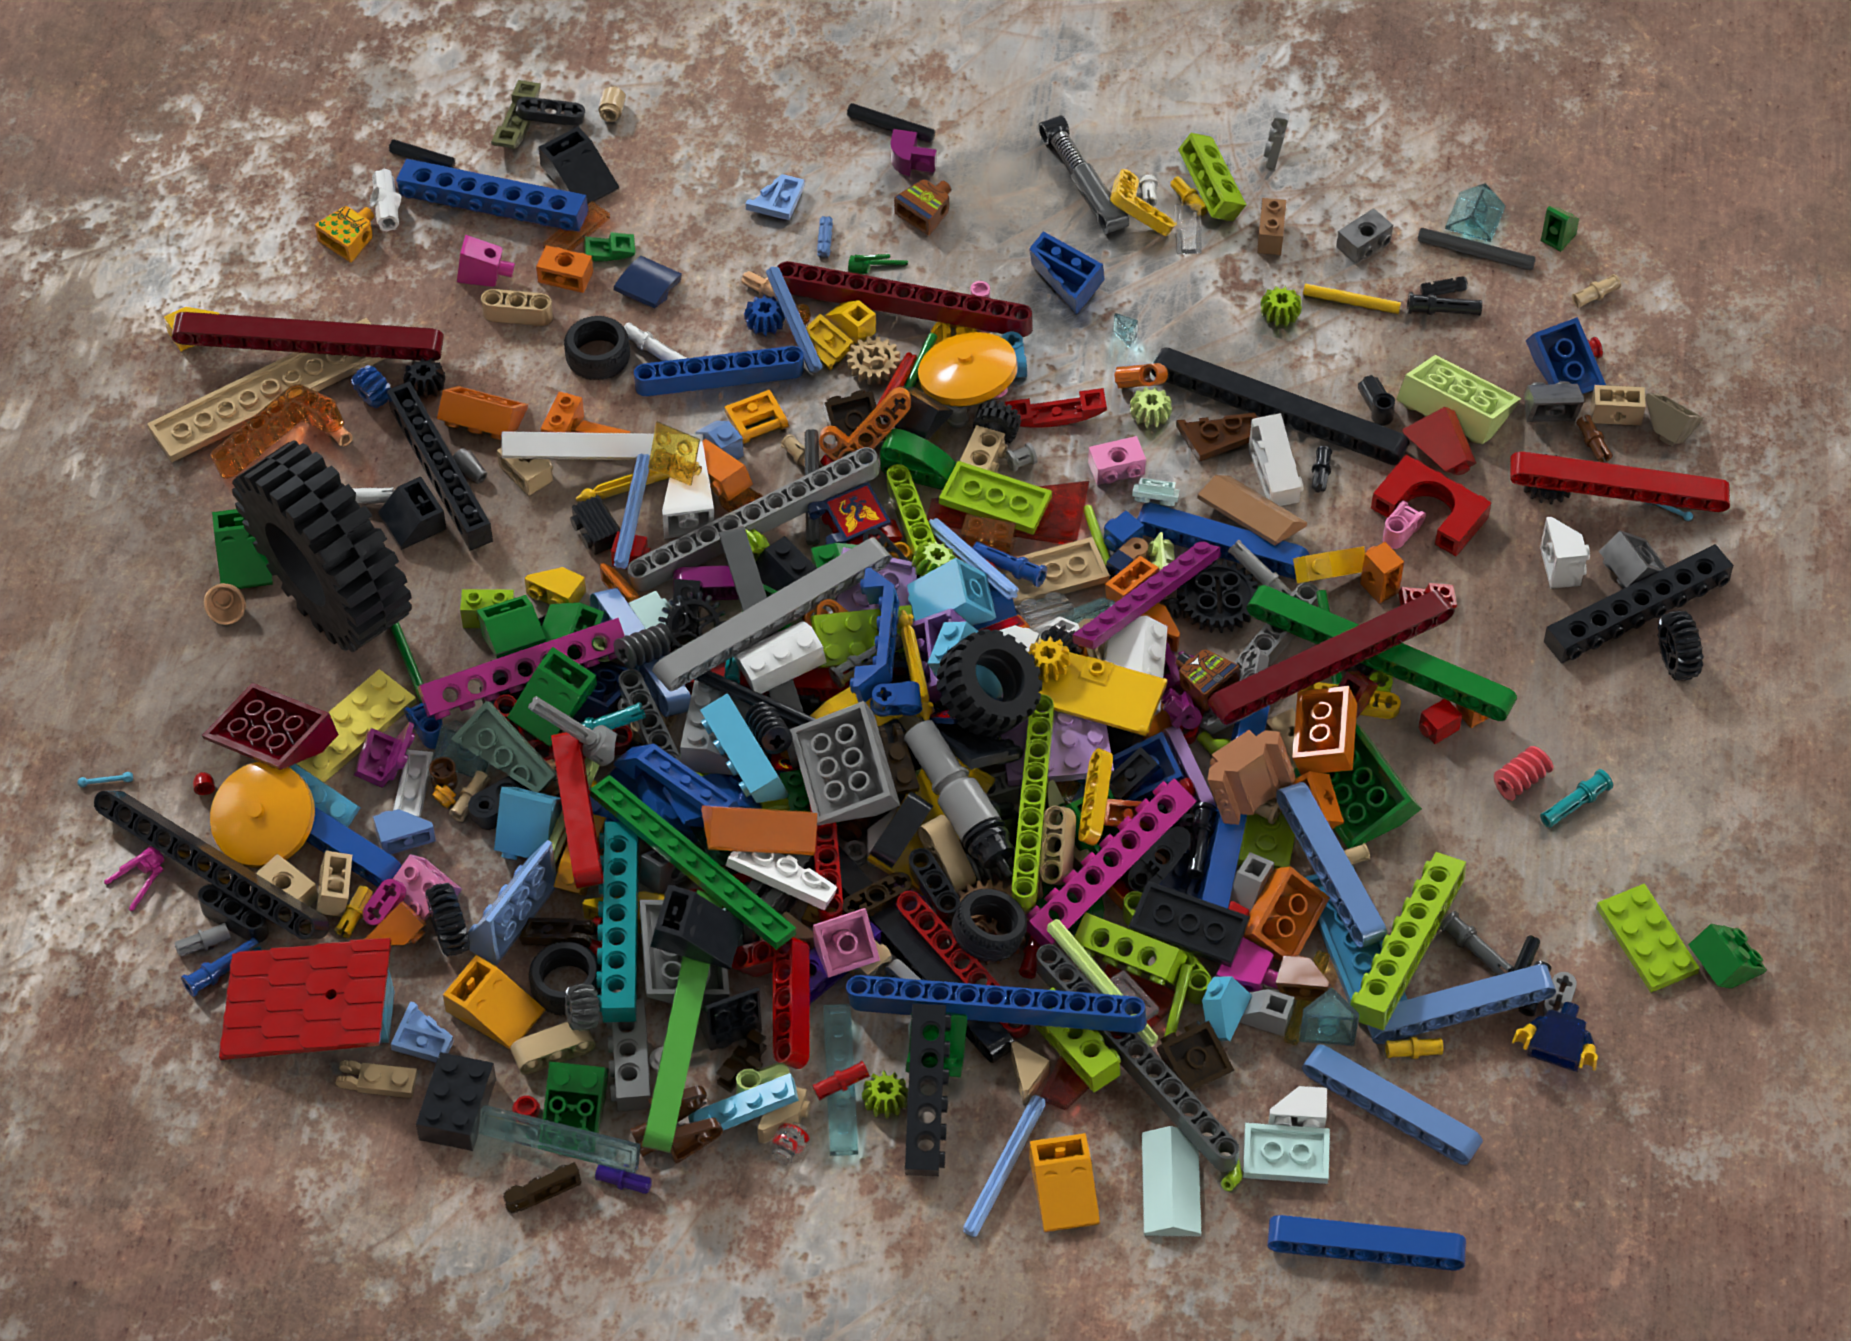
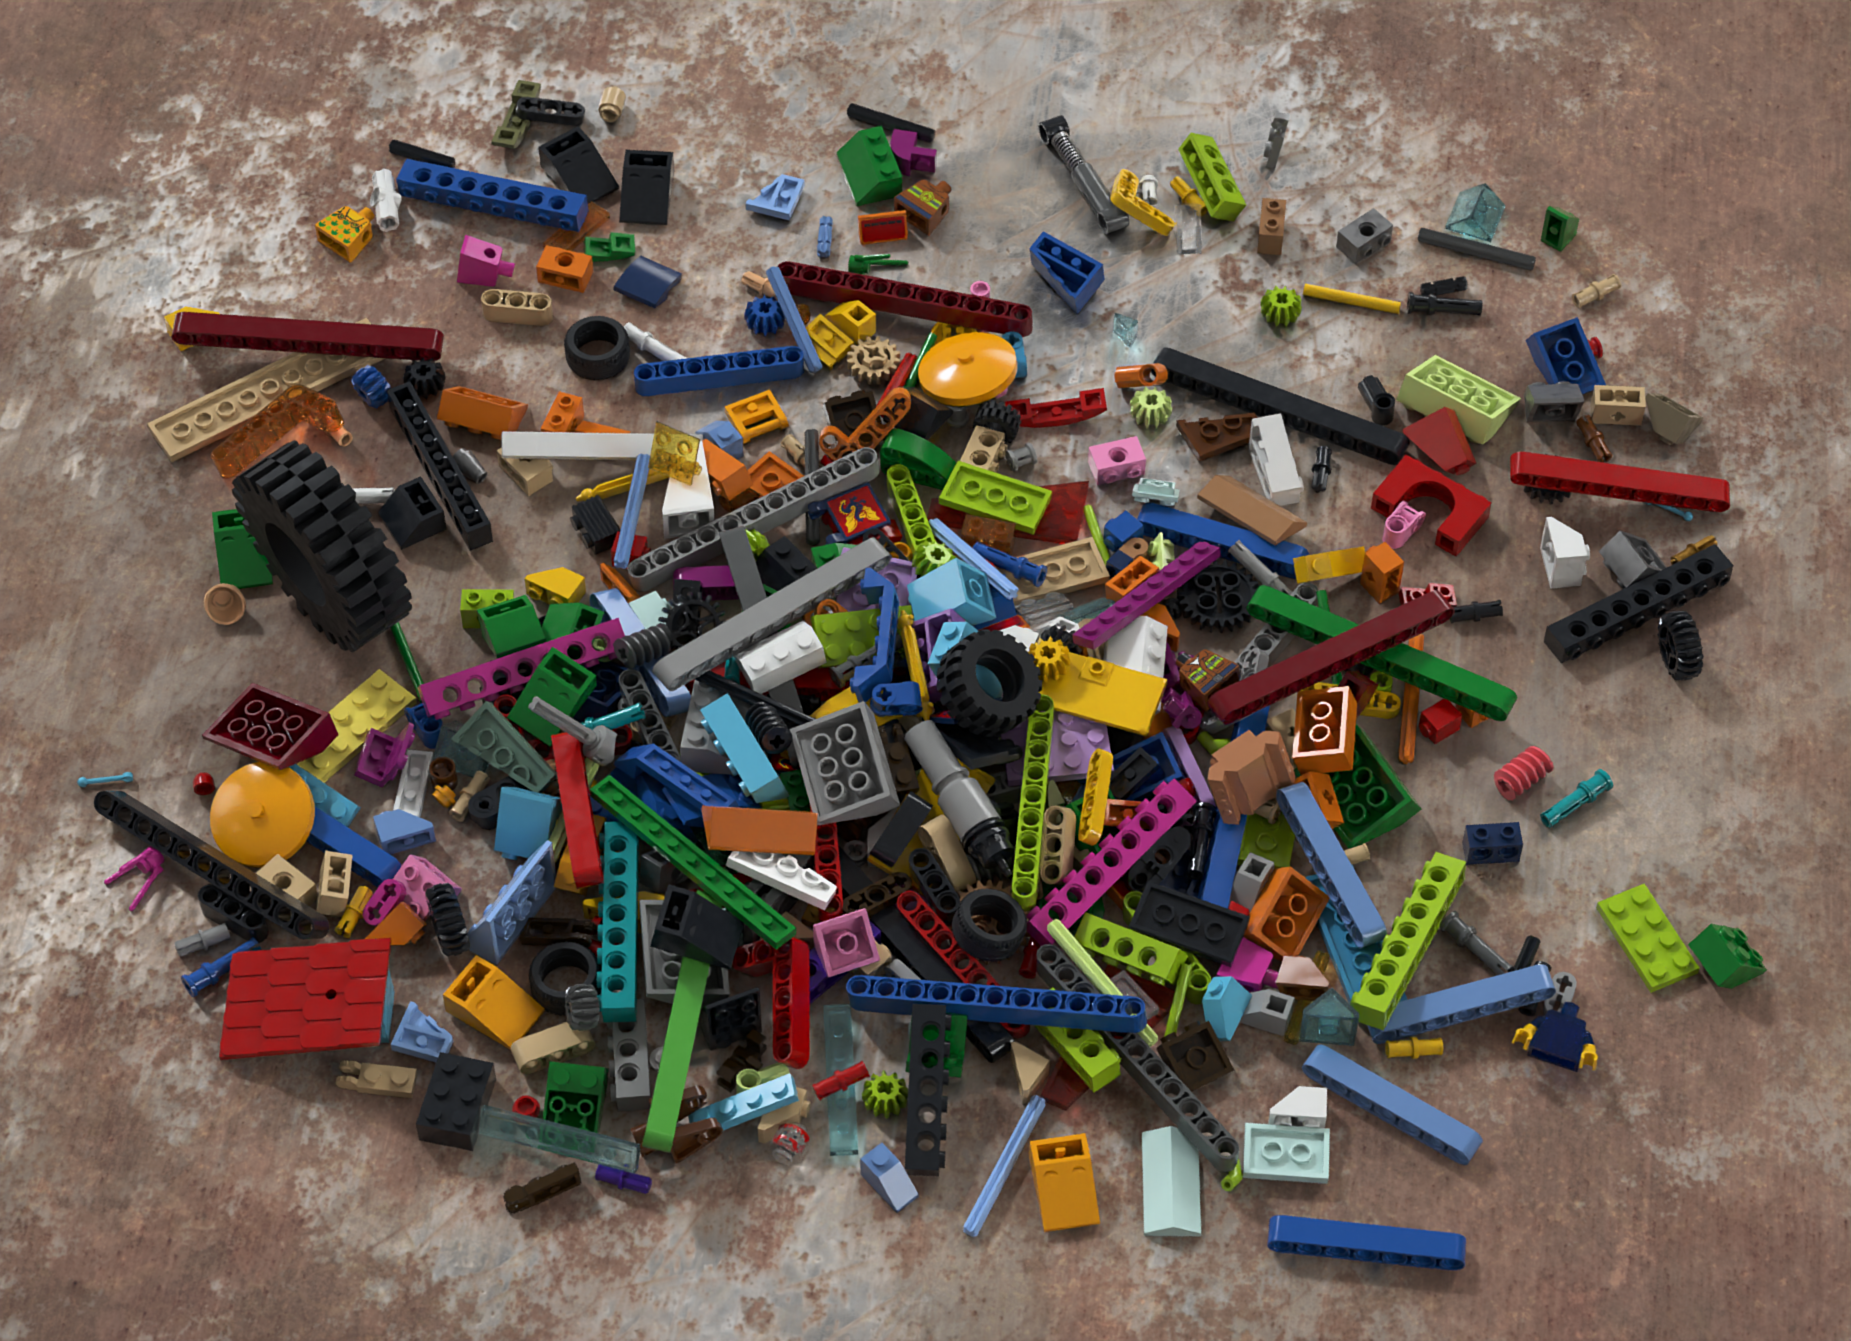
(646, 187): none -> black slope
(771, 474): none -> orange plate
(870, 167): none -> green slope
(882, 227): none -> red slope
(888, 1177): none -> medium blue slope
(1410, 713): none -> orange axle
(1476, 611): none -> black pin
(1492, 843): none -> dark blue brick
(1692, 549): none -> pearl gold axle

